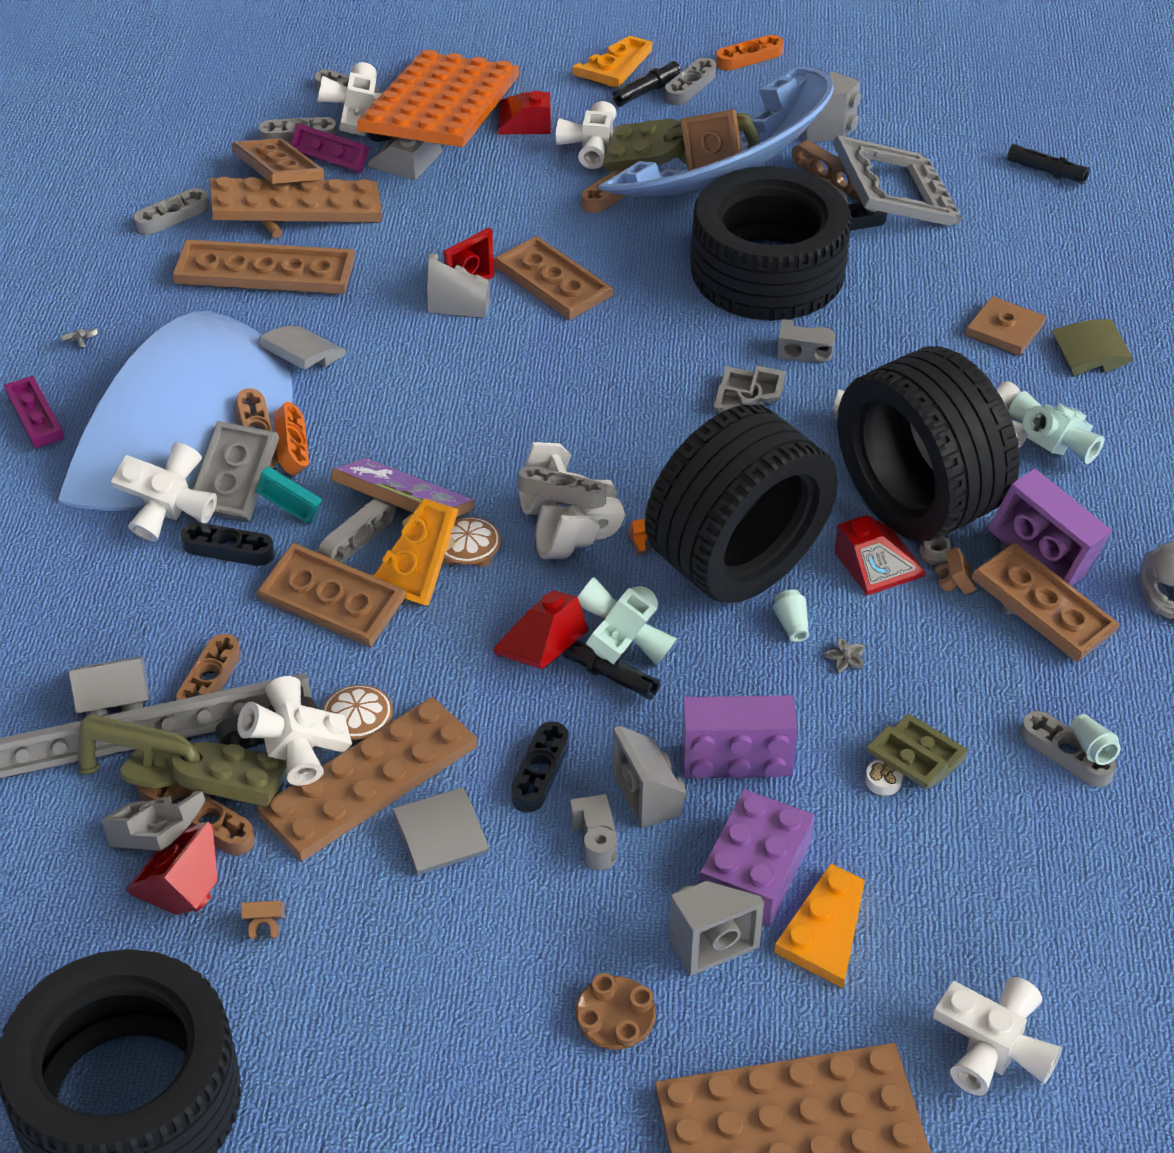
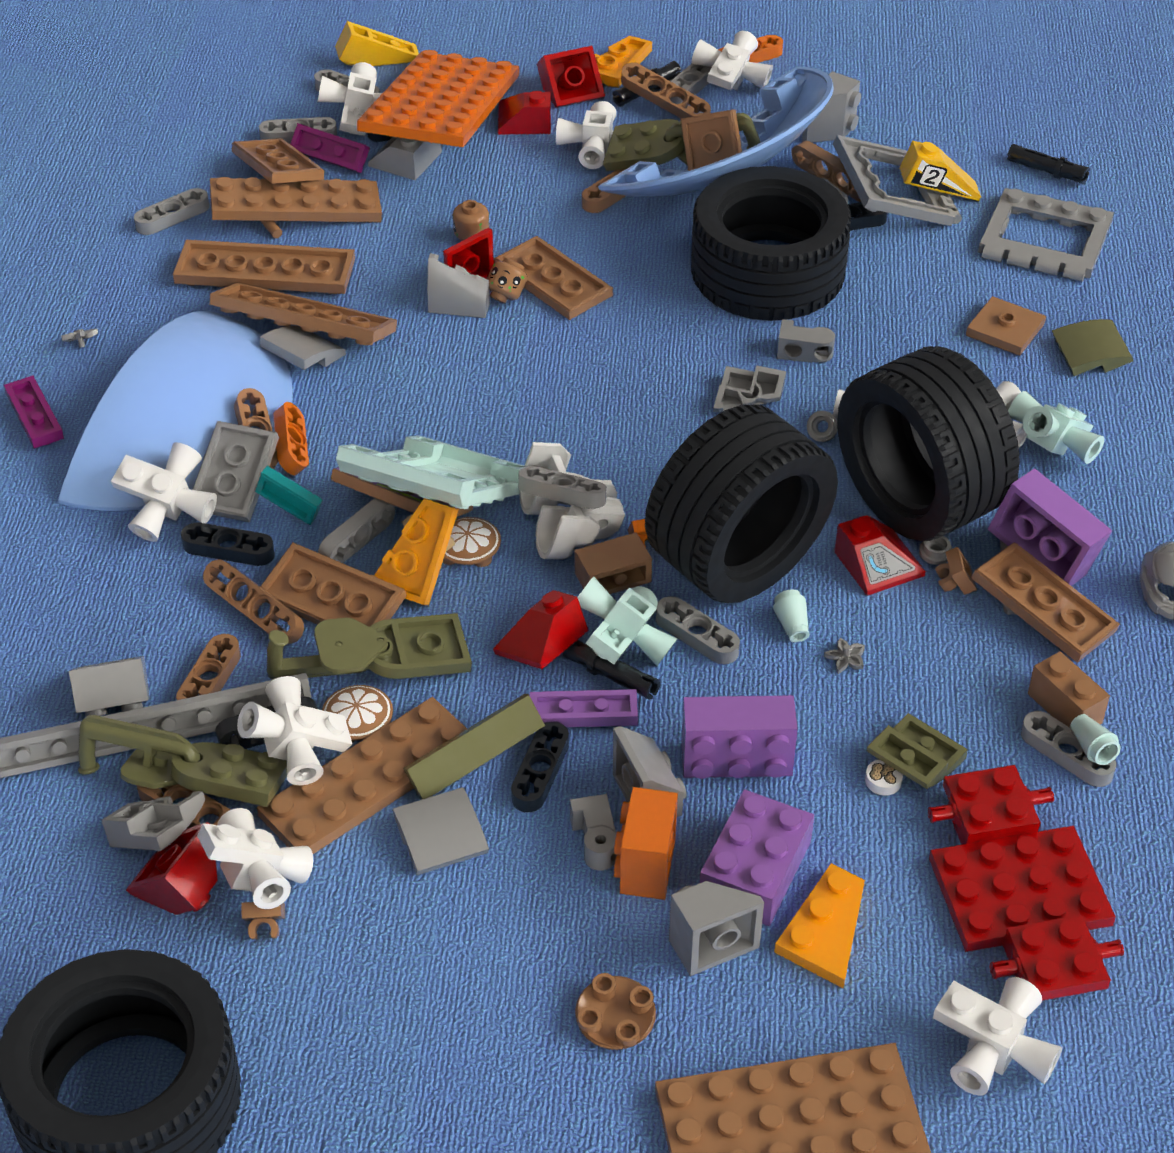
(253, 858): none -> white brick
(254, 599): none -> medium nougat beam
(303, 312): none -> medium nougat plate
(372, 47): none -> yellow slope
(388, 648): none -> olive plate
(434, 471): none -> light aqua slope
(469, 219): none -> medium nougat head
(474, 747): none -> olive tile
(506, 280): none -> medium nougat head
(571, 76): none -> red slope
(588, 707): none -> medium lavender plate
(615, 563): none -> medium nougat brick
(646, 843): none -> orange brick
(667, 91): none -> medium nougat beam
(702, 642): none -> light grey beam
(733, 62): none -> white brick
(815, 419): none -> light grey plate
(932, 169): none -> yellow slope
(1022, 885): none -> red piece
(1046, 260): none -> light grey hinge
(1066, 690): none -> medium nougat brick

